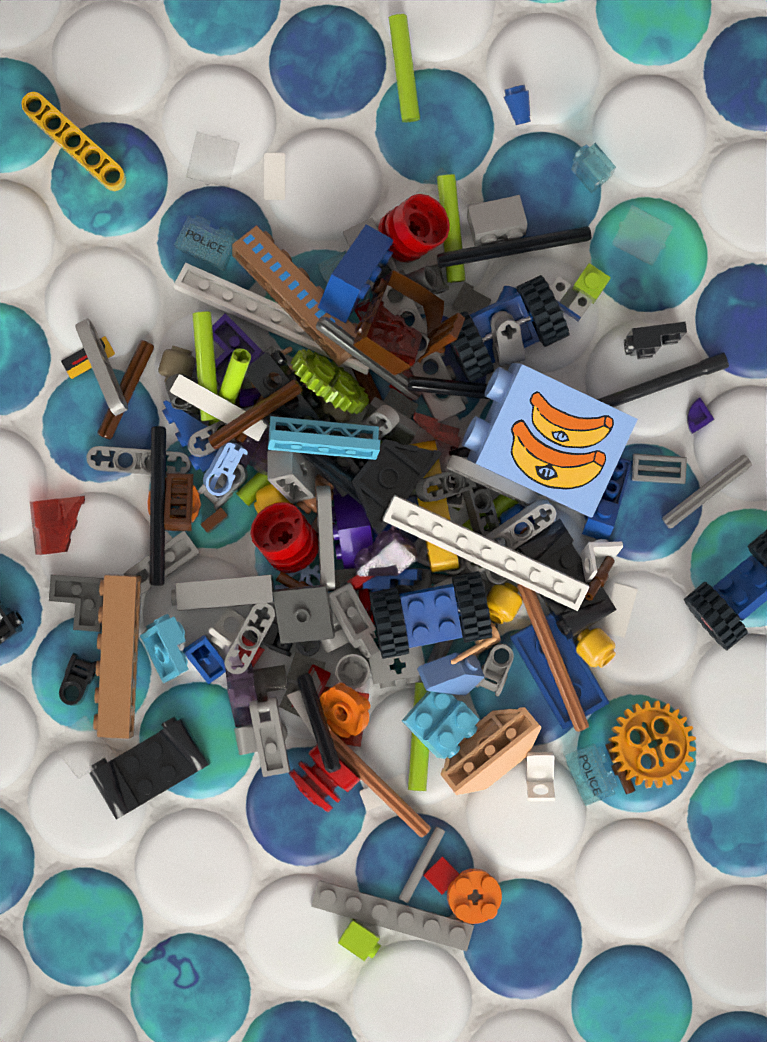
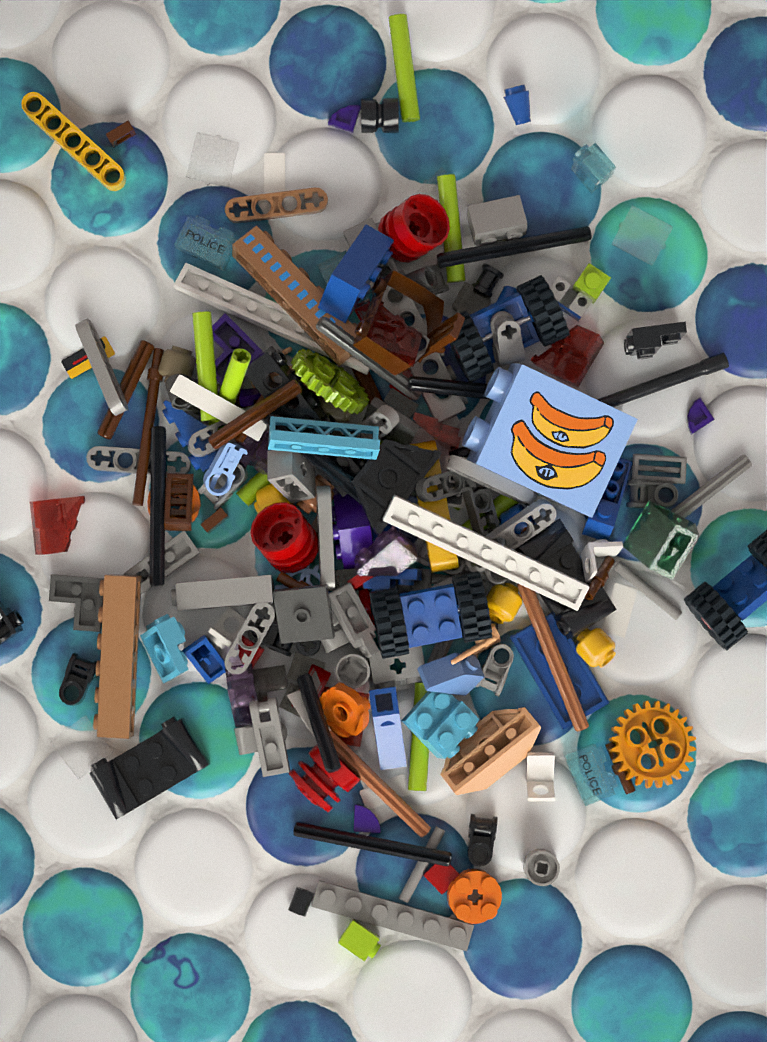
(120, 134): none -> reddish brown tile
(143, 461): none -> reddish brown bar
(276, 200): none -> medium nougat beam
(301, 901): none -> black hinge
(345, 118): none -> dark purple tile
(365, 820): none -> dark purple tile
(372, 844): none -> black axle
(379, 115): none -> black wheel
(387, 728): none -> slope
(481, 837): none -> black piece
(487, 280): none -> black bush
(541, 867): none -> light grey wheel
(571, 356): none -> clear red slope
(647, 590): none -> light grey bar
(649, 492): none -> dark grey piece
(661, 539): none -> clear green slope

